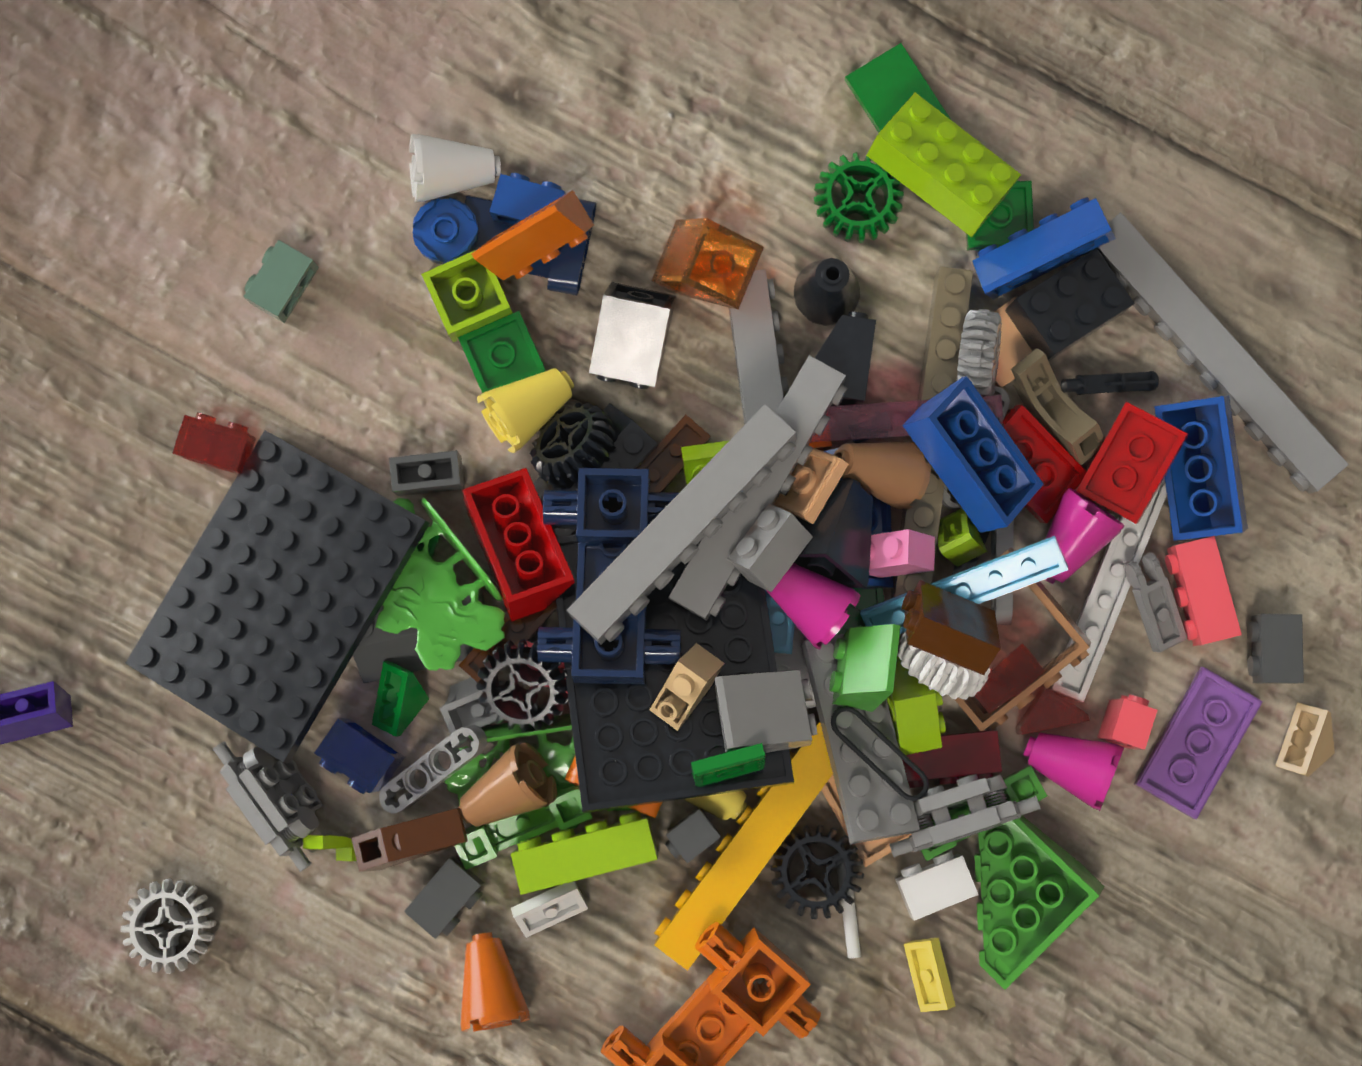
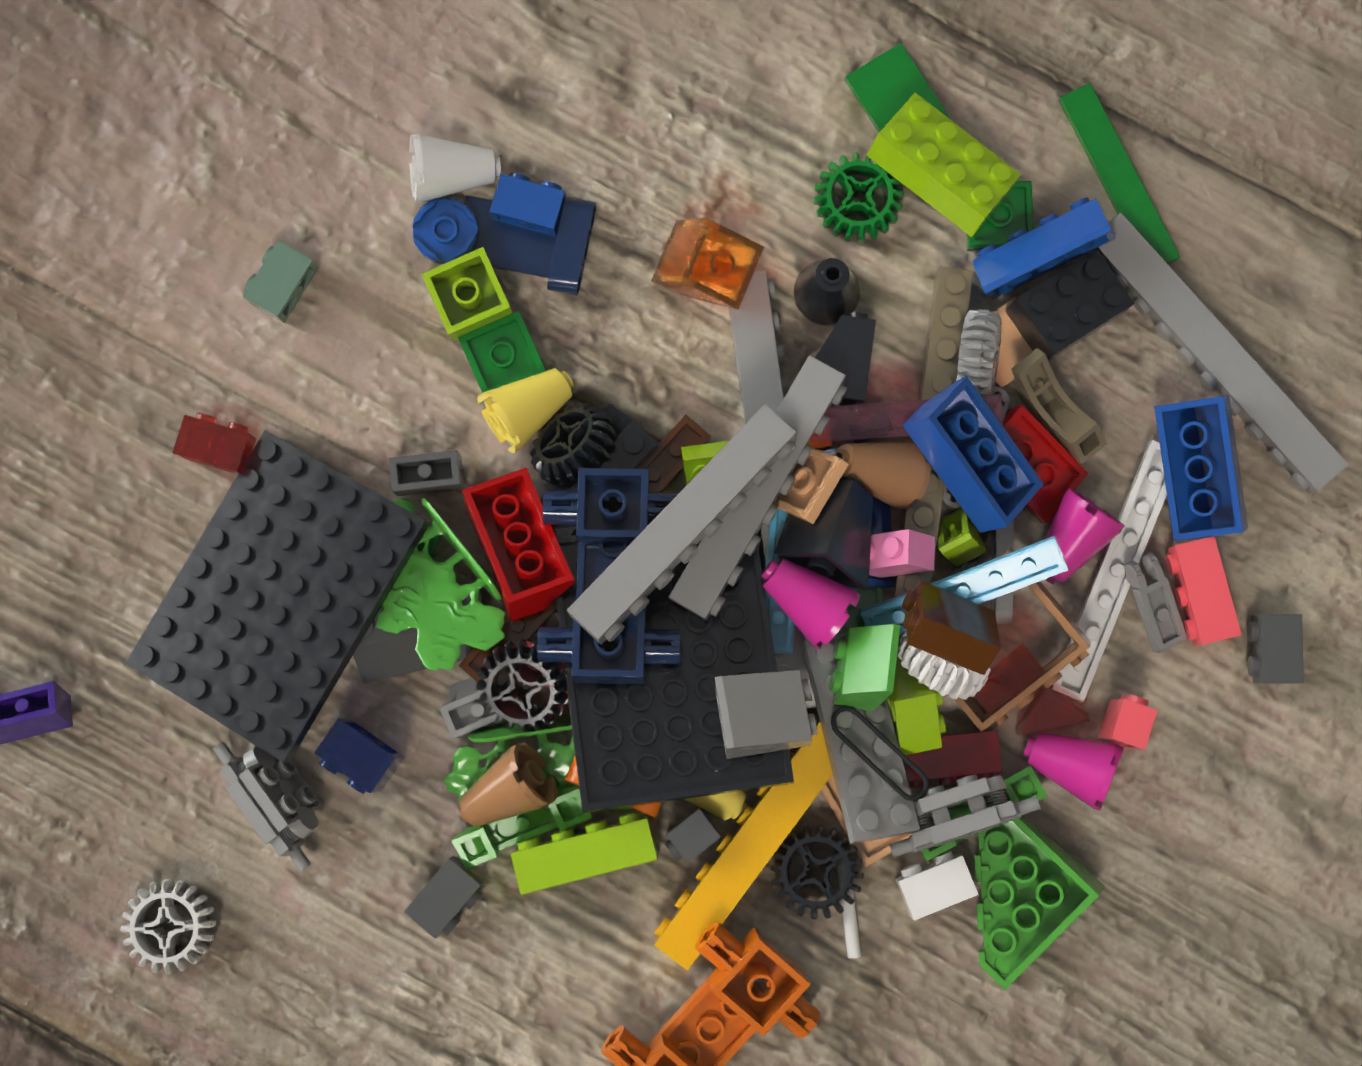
(342, 844): lime slope -> none
(398, 699): green slope -> none
(409, 840): reddish brown slope -> none
(431, 767): light grey beam -> none
(490, 987): orange cone -> none
(535, 238): orange slope -> none
(549, 908): white plate -> none
(631, 335): slope -> none
(686, 686): tan slope -> none
(728, 765): green tile -> none
(770, 547): light grey brick -> none
(929, 974): light yellow plate -> none
(1111, 383): black piece -> none
(1115, 168): none -> green tile
(1132, 462): red plate -> none
(1198, 743): medium lavender tile -> none
(1307, 741): tan slope -> none

